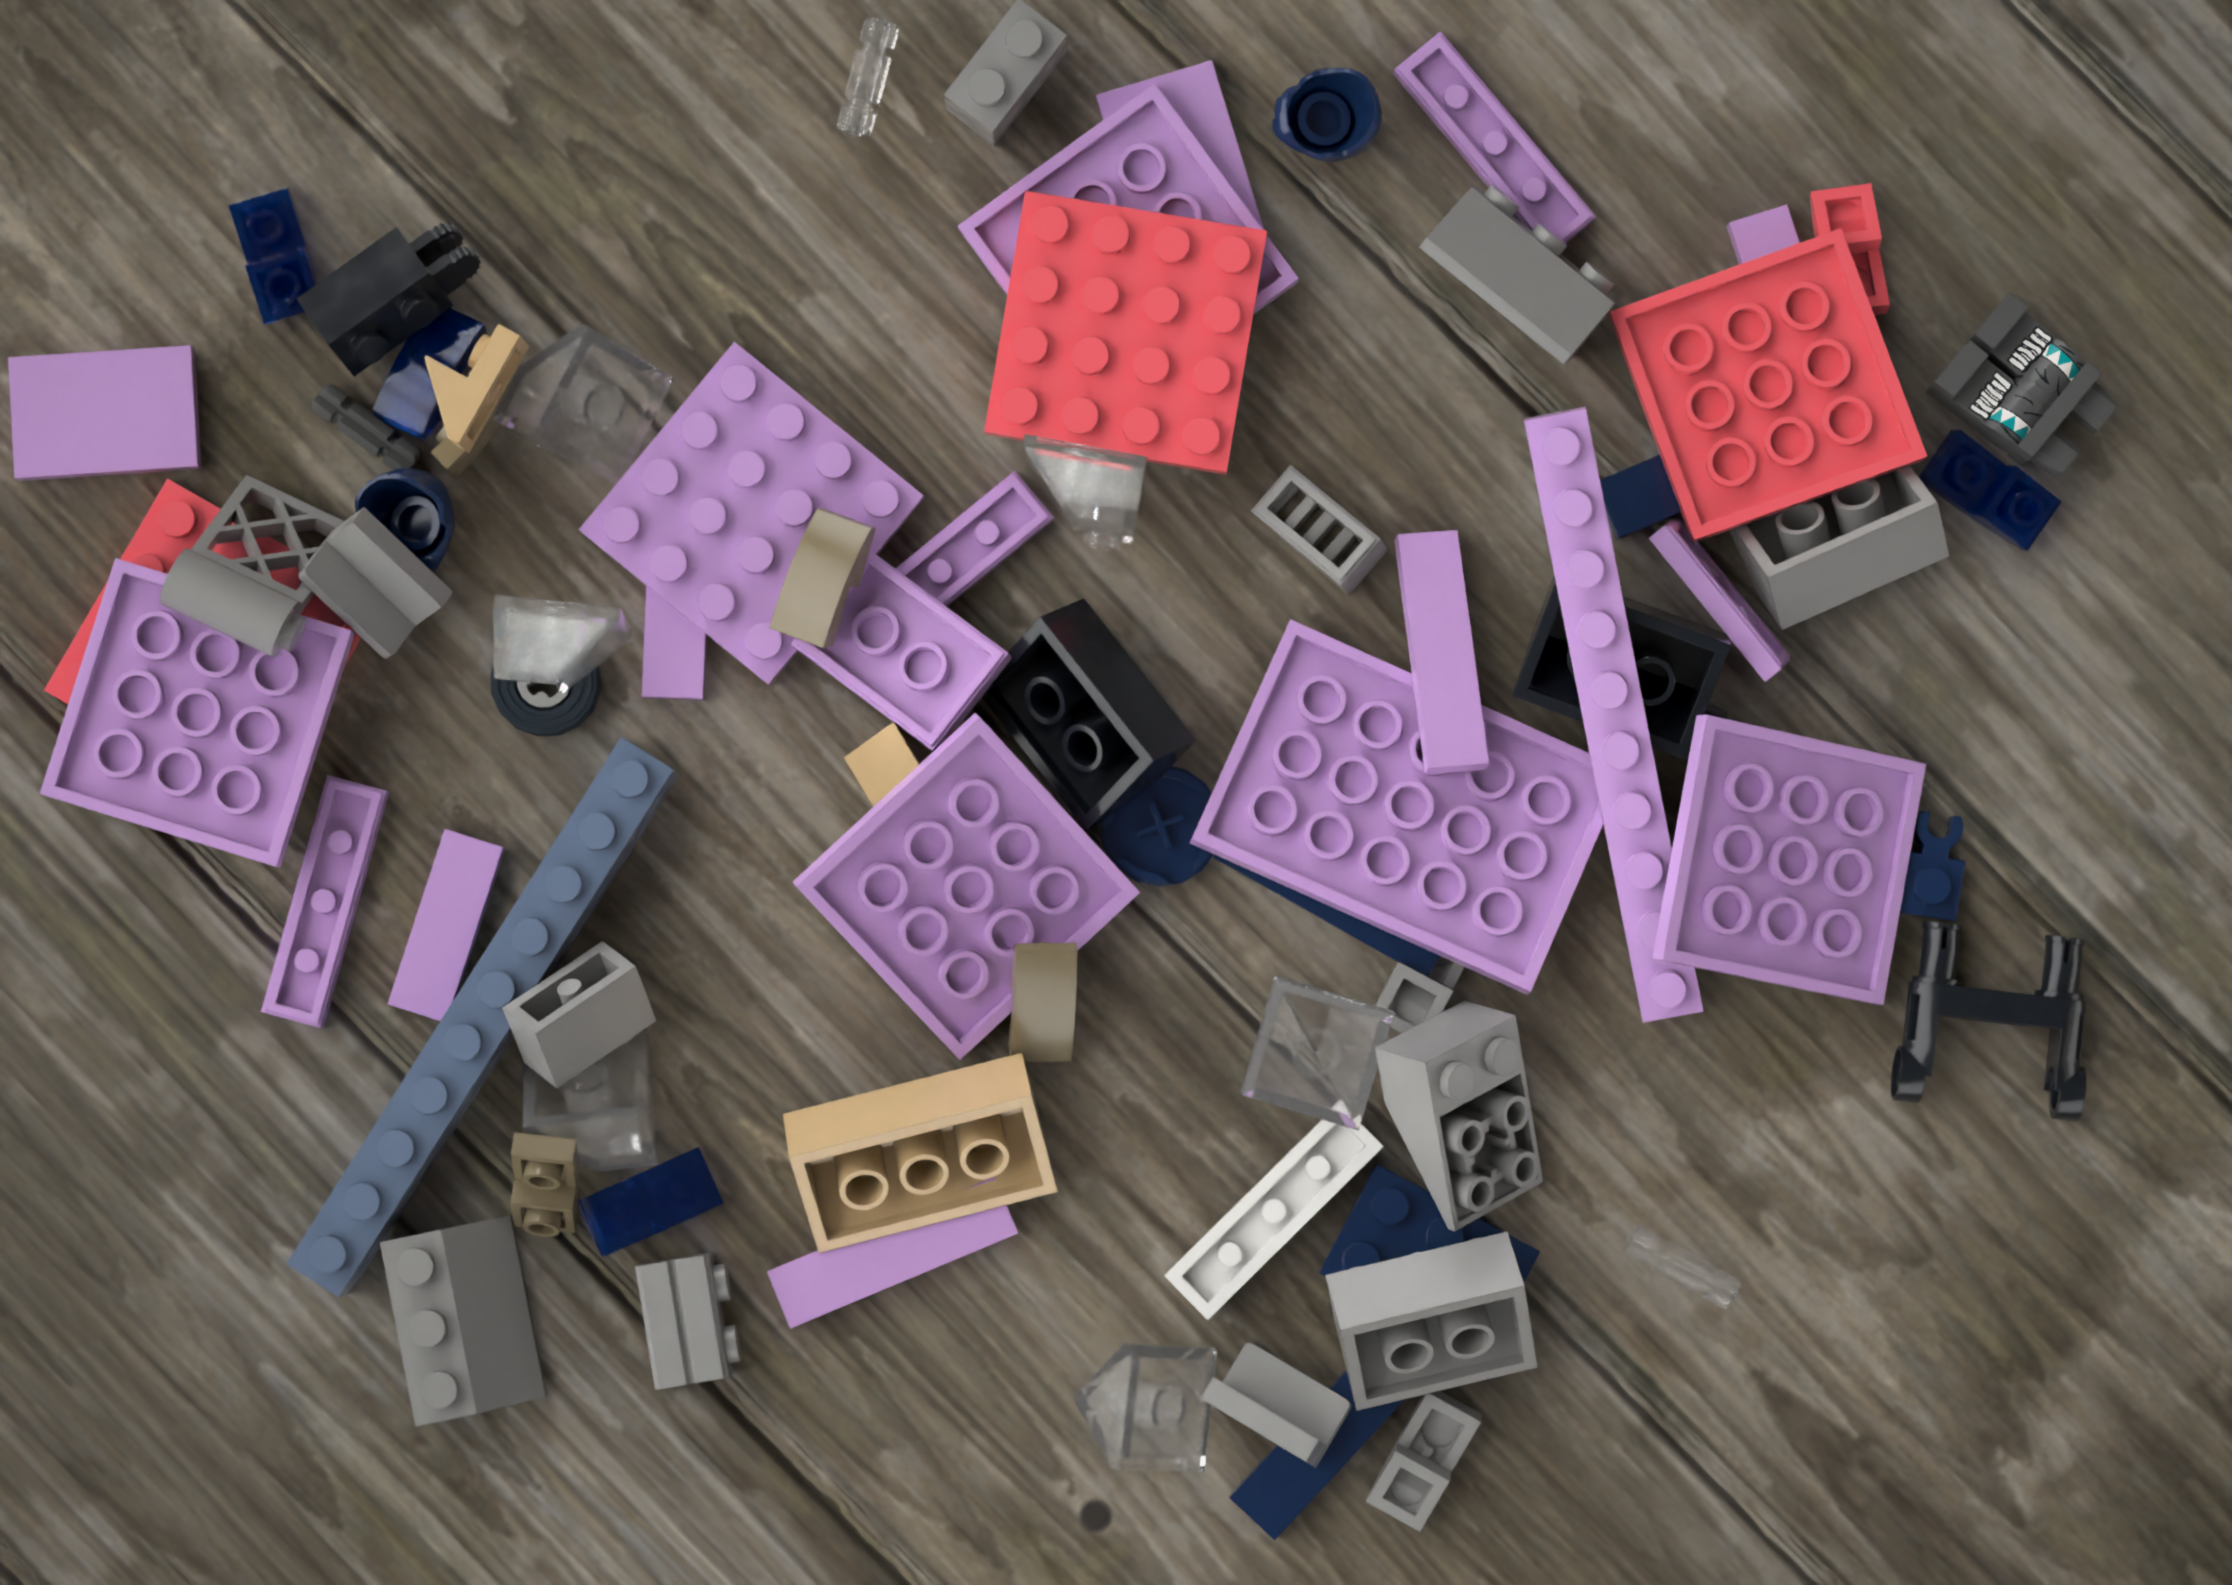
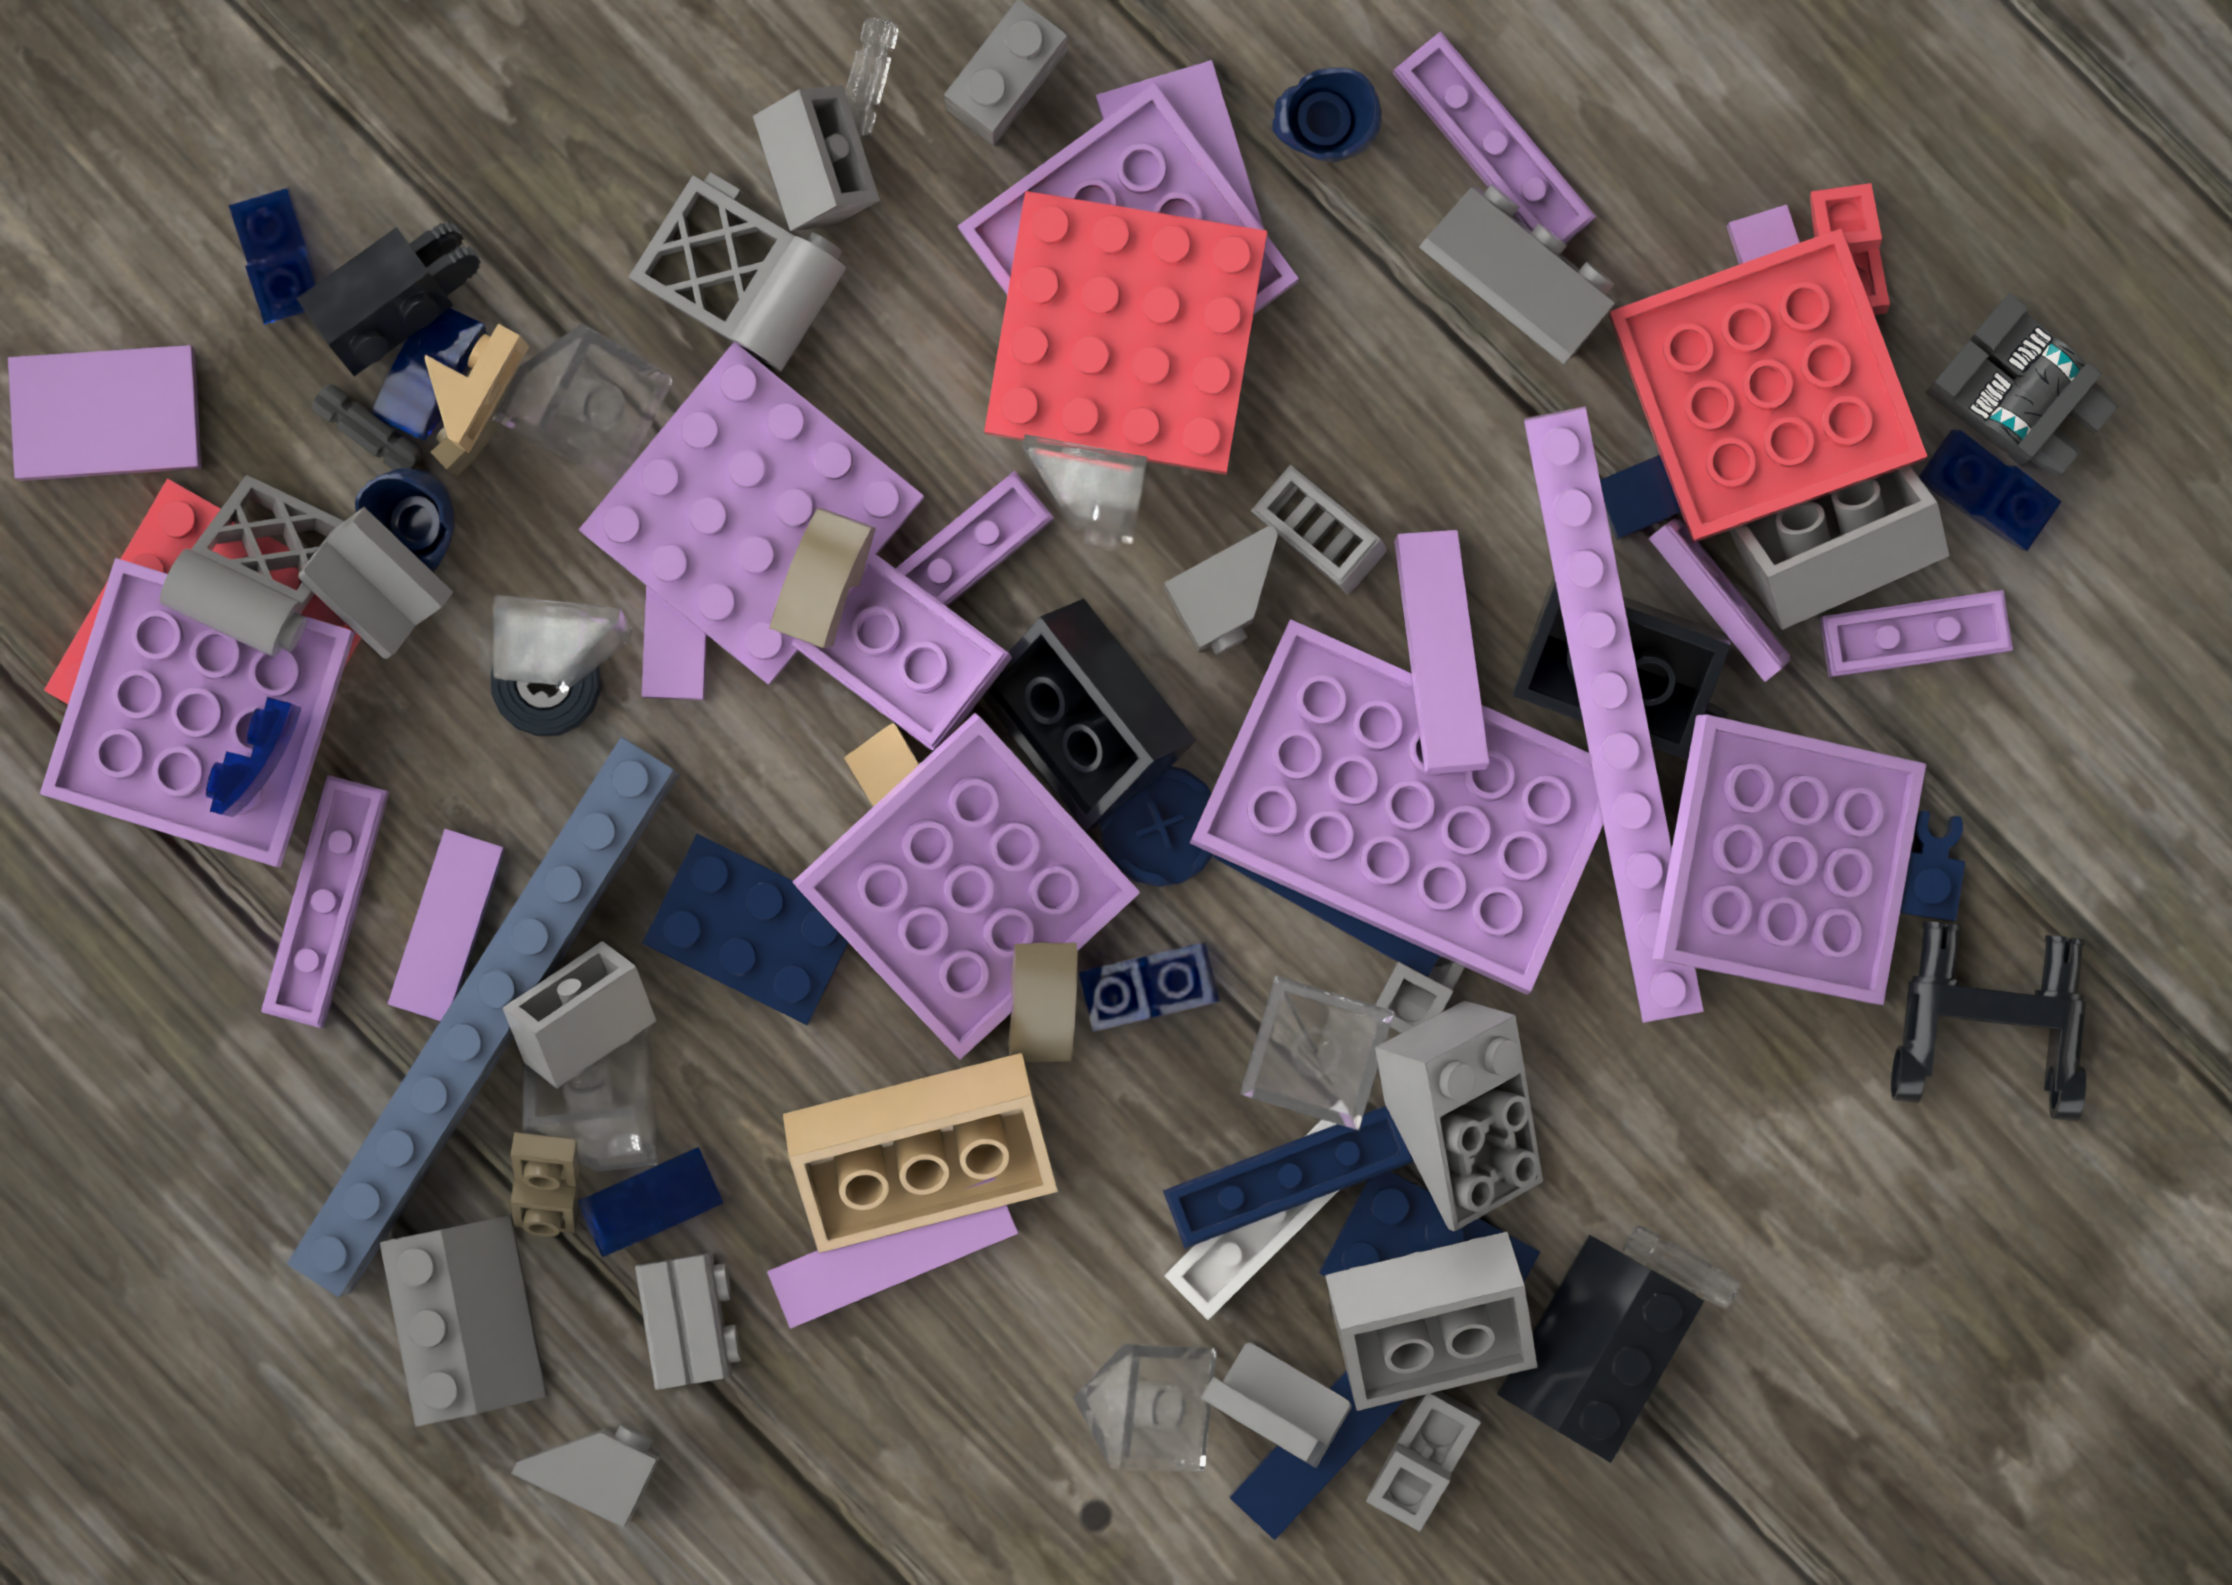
(242, 777): none -> clear blue slope
(596, 1471): none -> light grey slope
(747, 930): none -> dark blue plate
(785, 286): none -> light grey piece
(816, 157): none -> light grey brick
(1149, 986): none -> clear blue slope
(1223, 592): none -> light grey slope
(1285, 1177): none -> dark blue tile
(1602, 1347): none -> black slope
(1916, 633): none -> lavender tile

